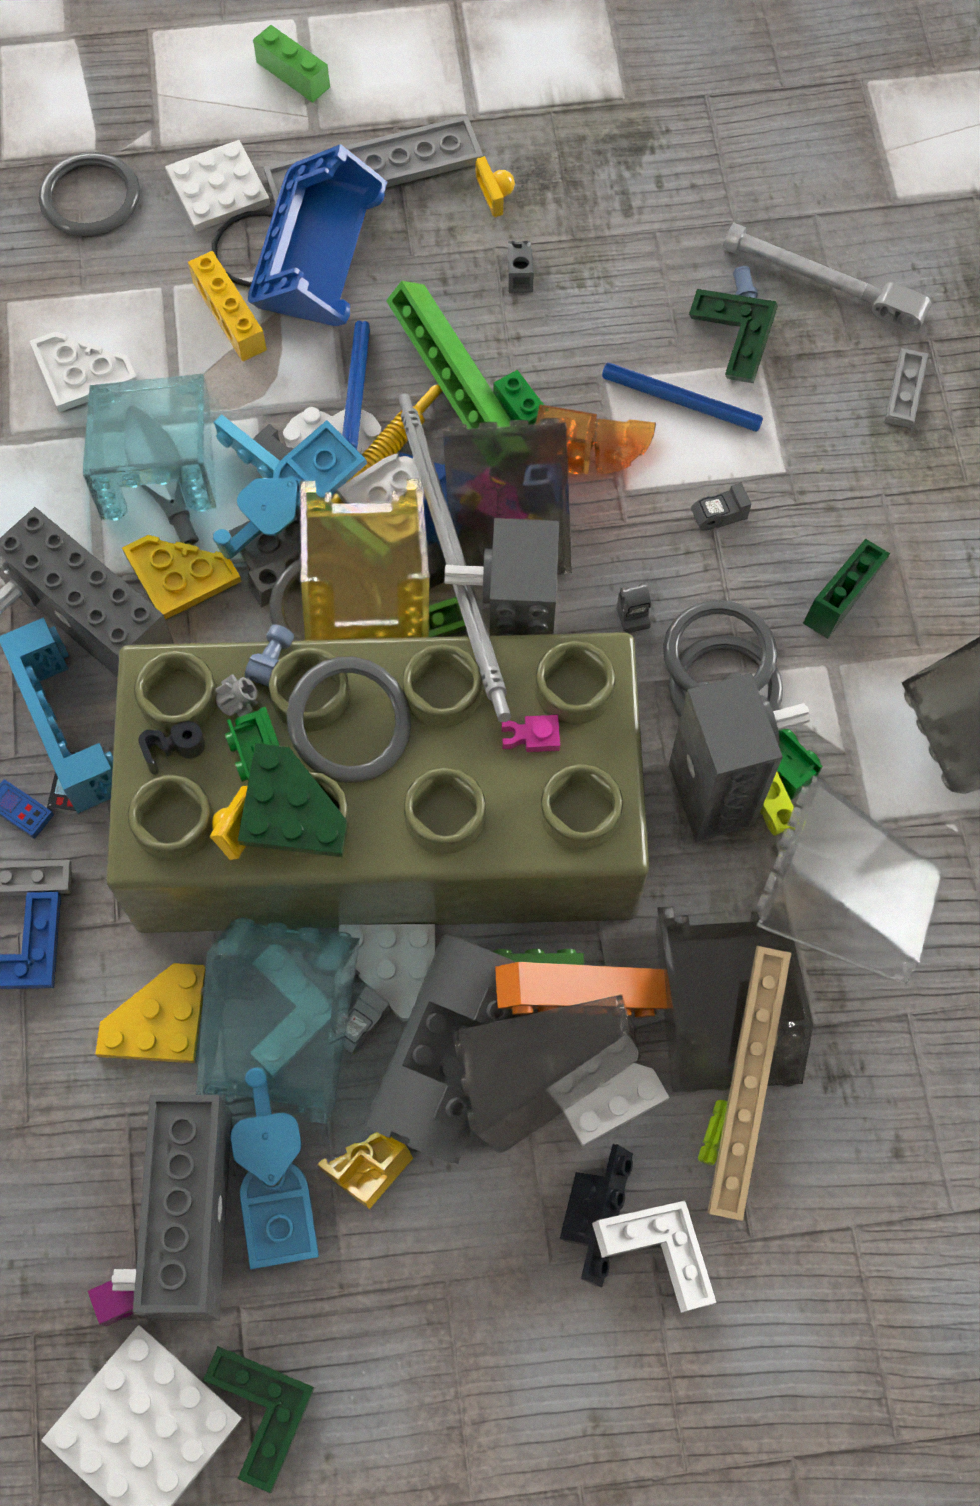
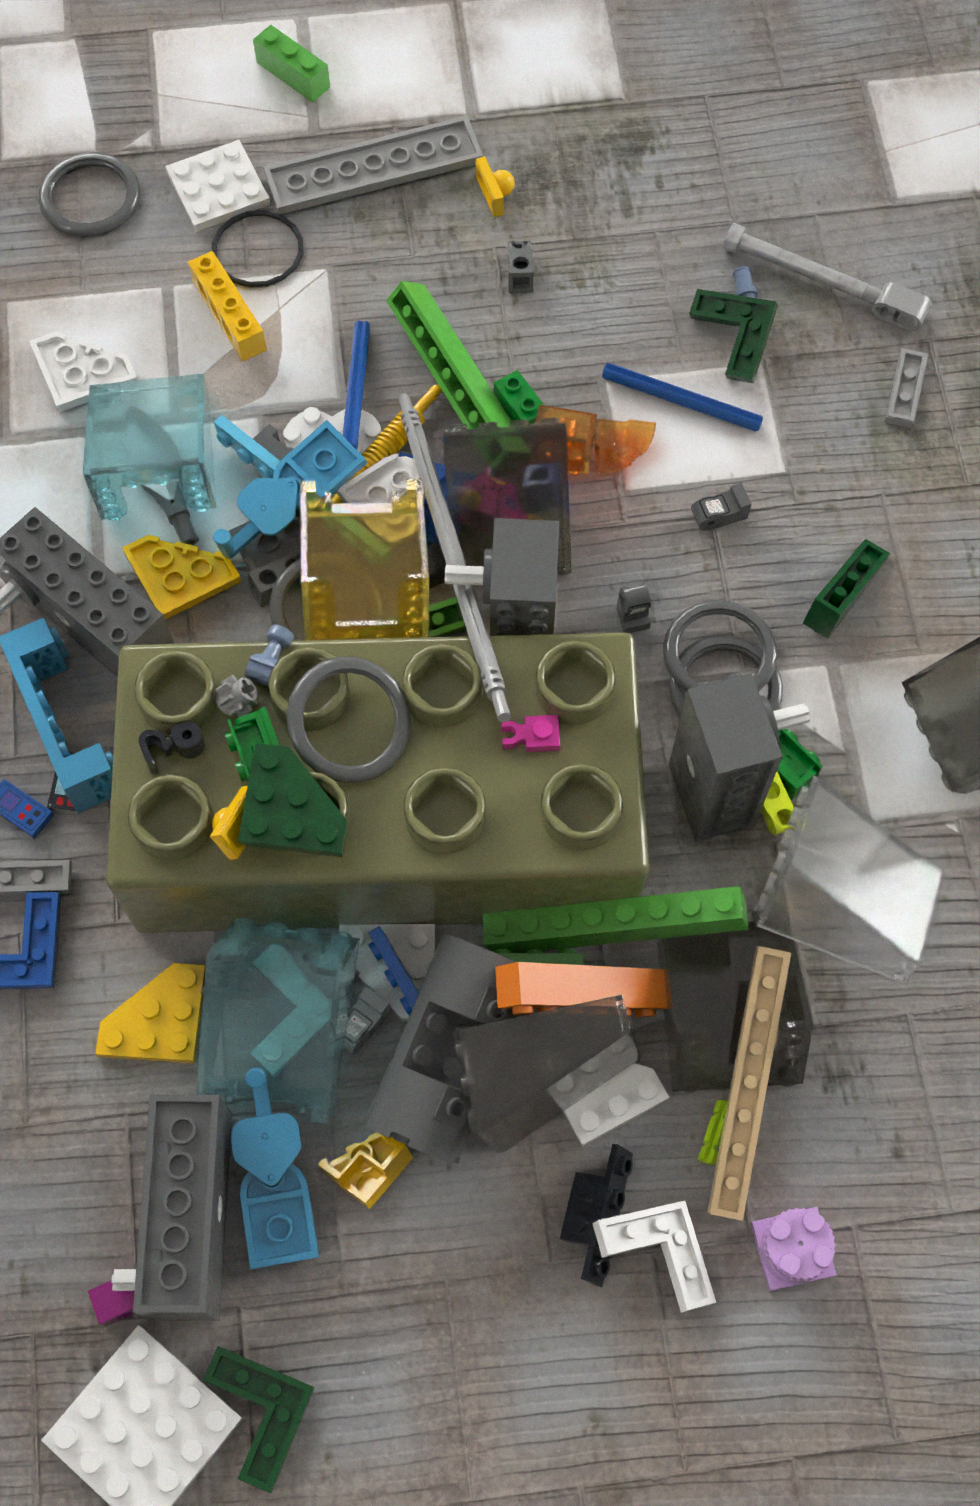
(315, 236): blue windscreen -> none
(396, 973): none -> blue plate
(617, 920): none -> bright green brick
(794, 1248): none -> lavender piece

